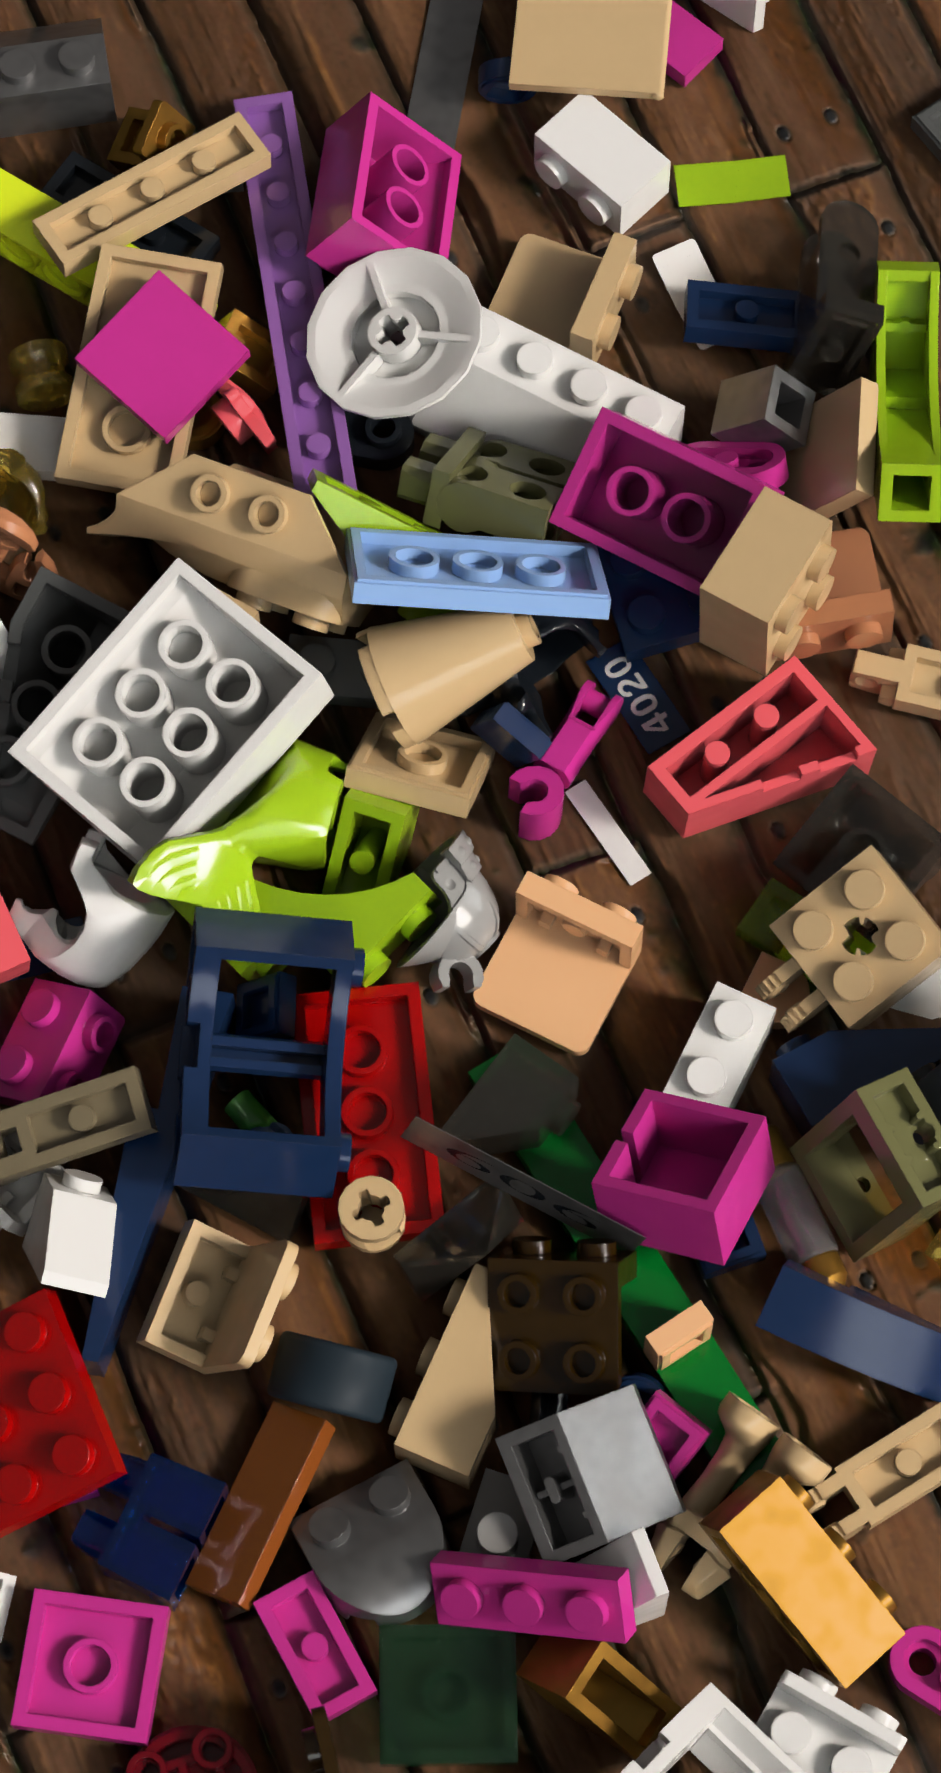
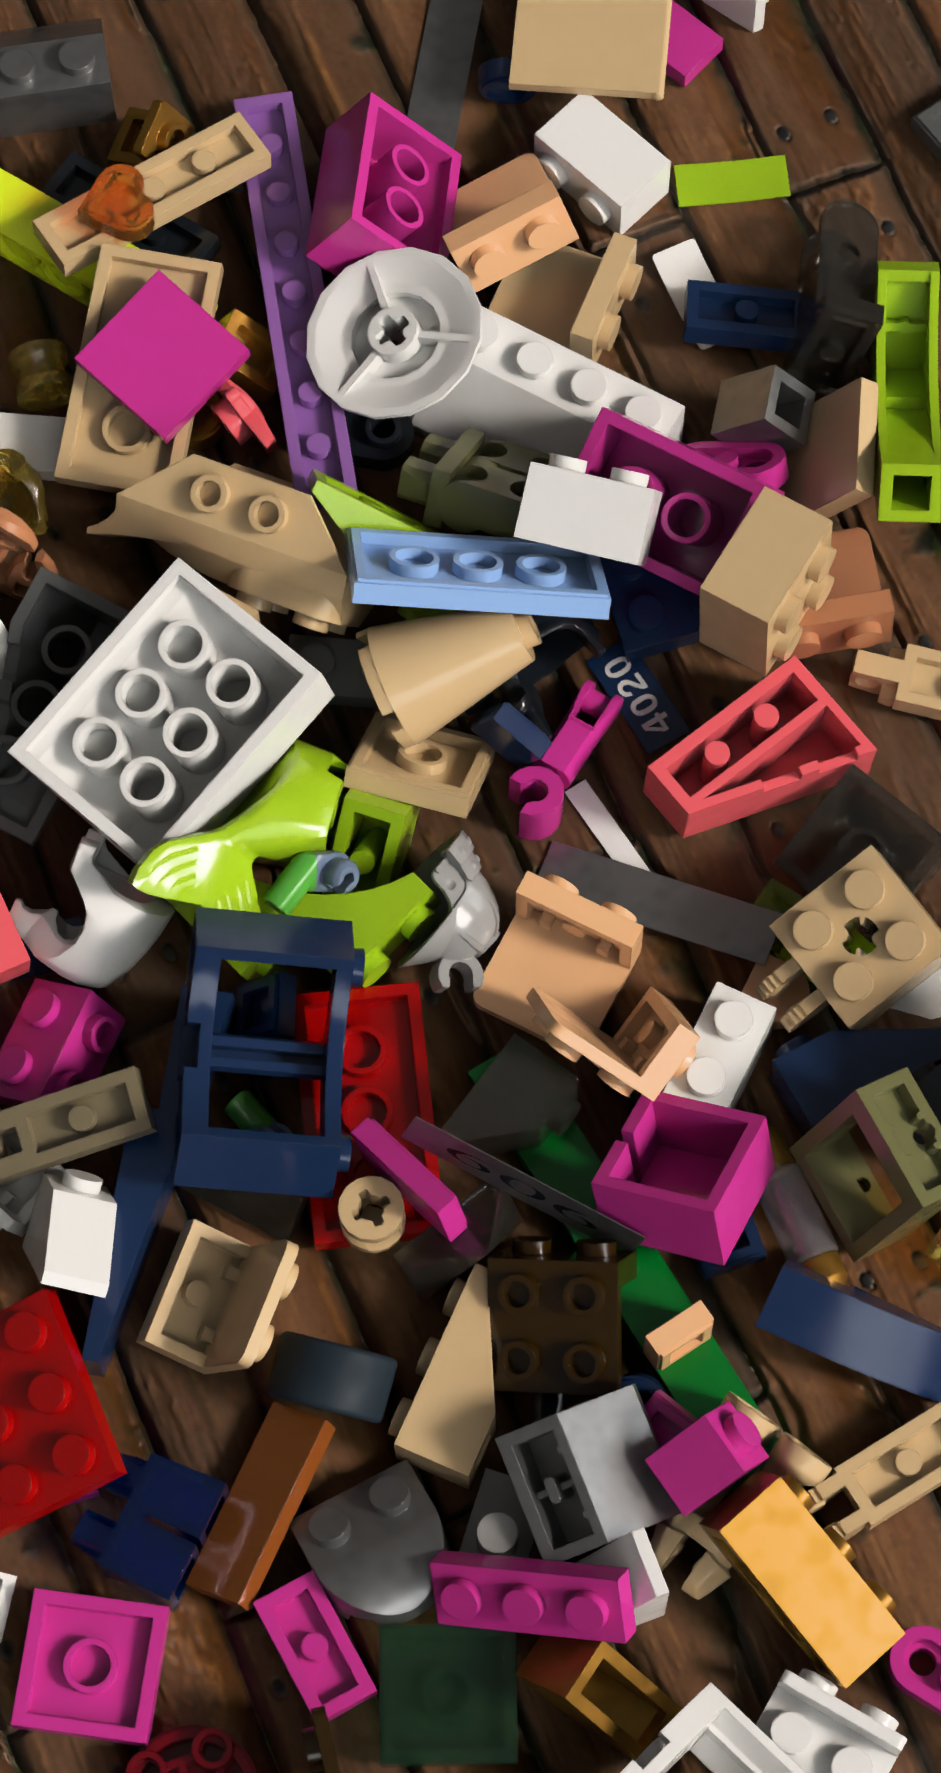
(119, 204): none -> clear orange tile
(311, 873): none -> arm
(411, 1178): none -> dark pink tile
(507, 222): none -> light nougat bracket
(587, 511): none -> white brick
(643, 1053): none -> light nougat bracket
(667, 903): none -> flat silver sticker
(707, 1457): none -> dark pink brick

